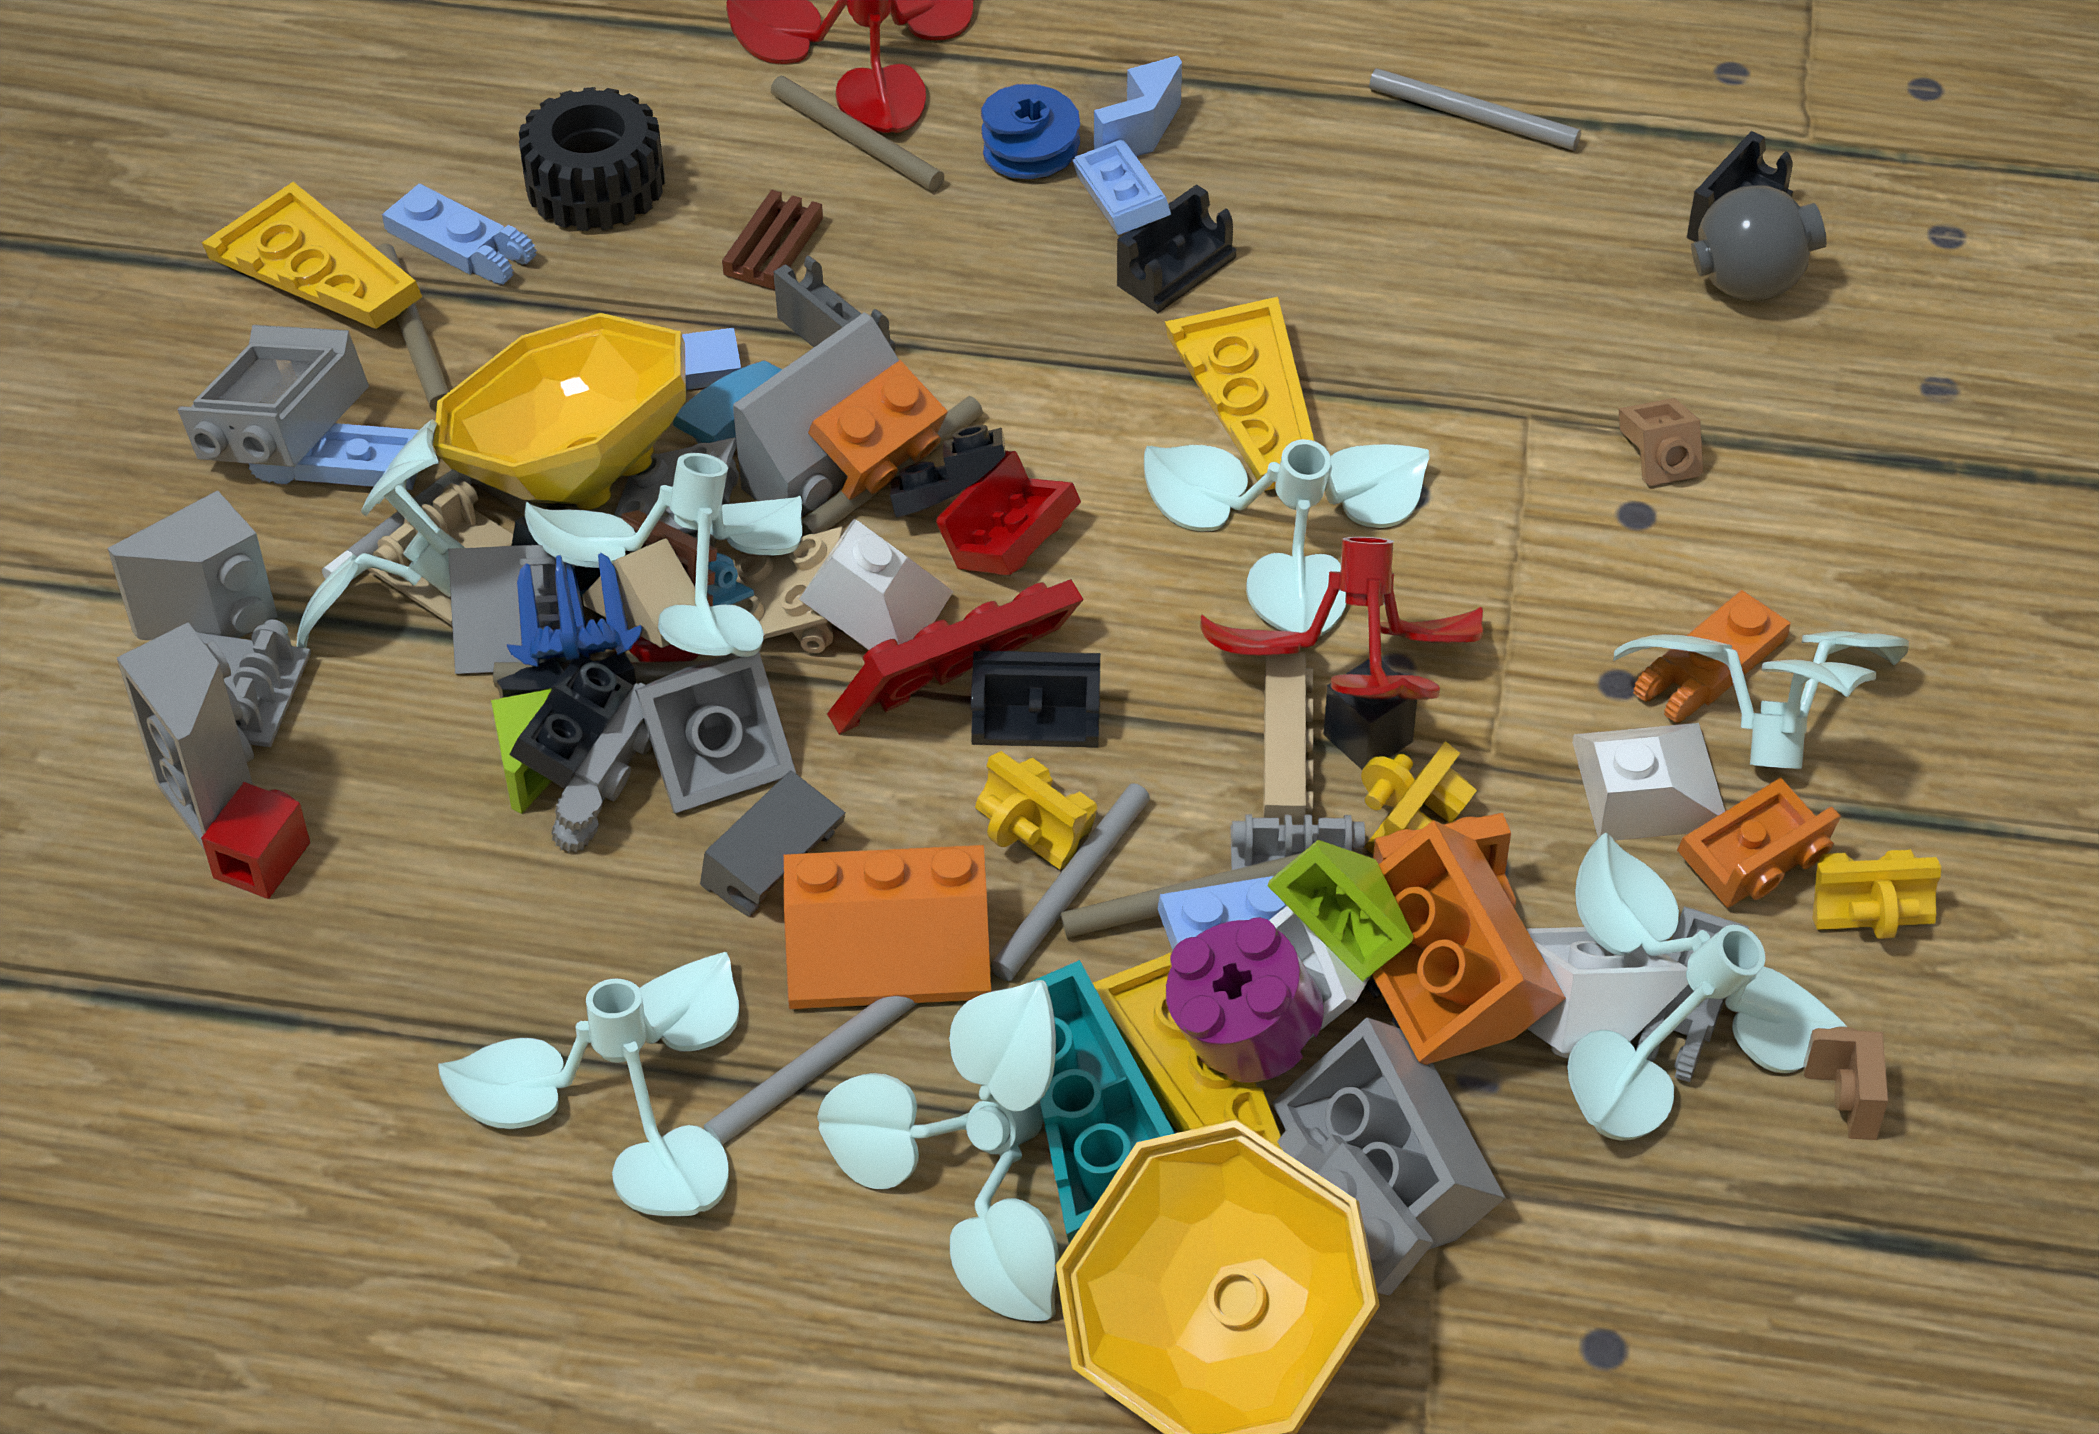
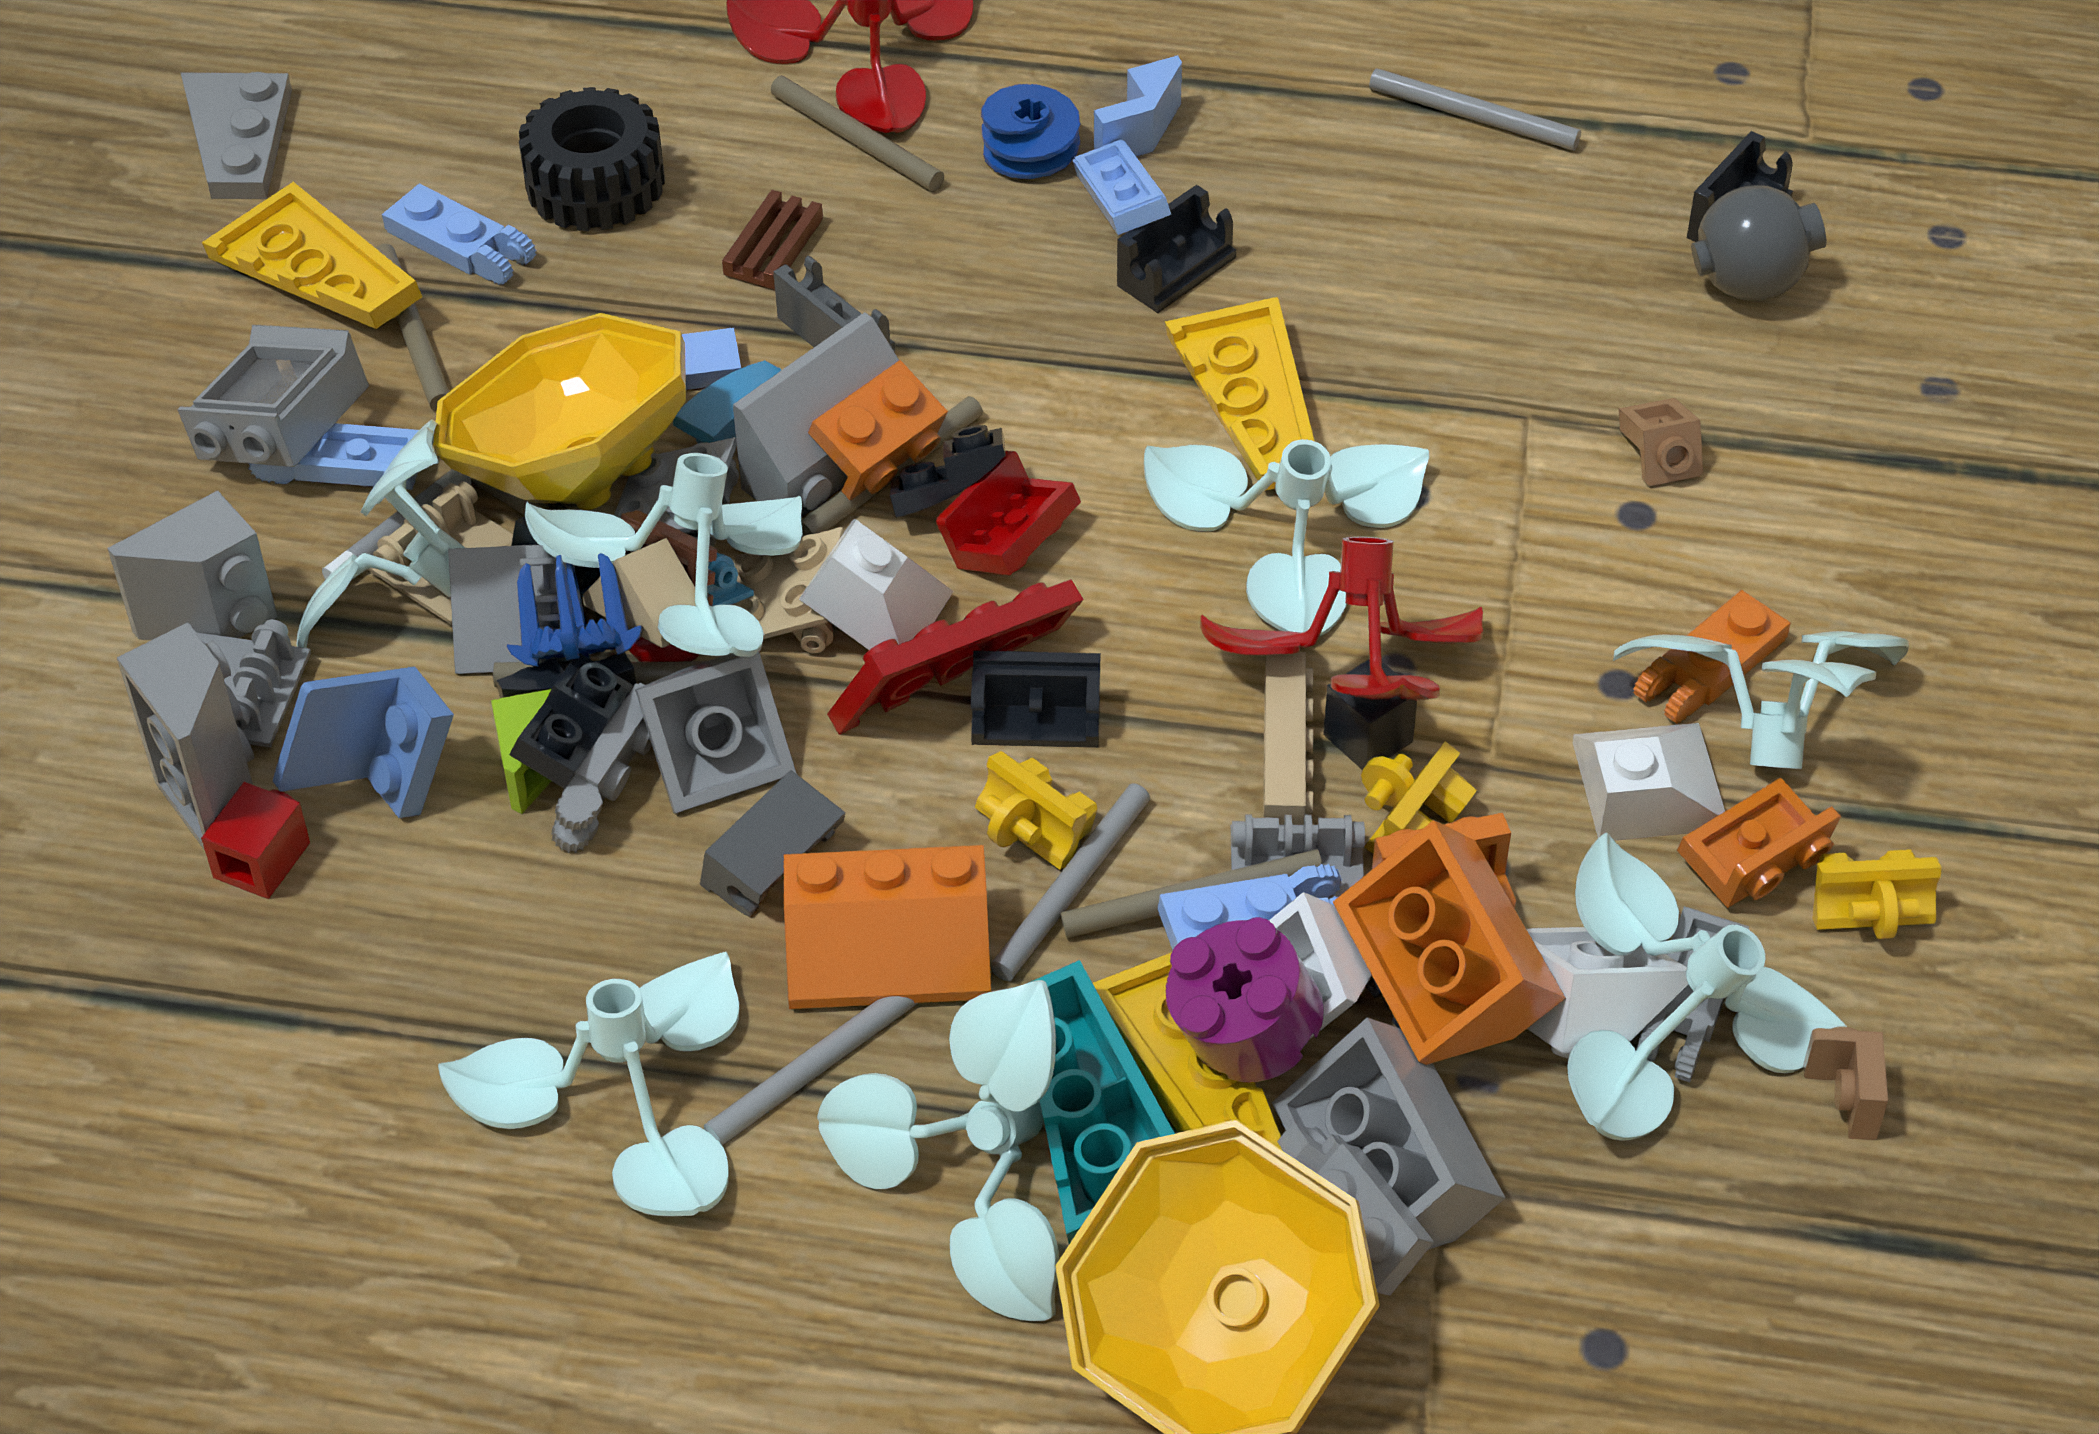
(238, 128): none -> light grey wing
(367, 727): none -> medium blue bracket
(1345, 905): lime slope -> none

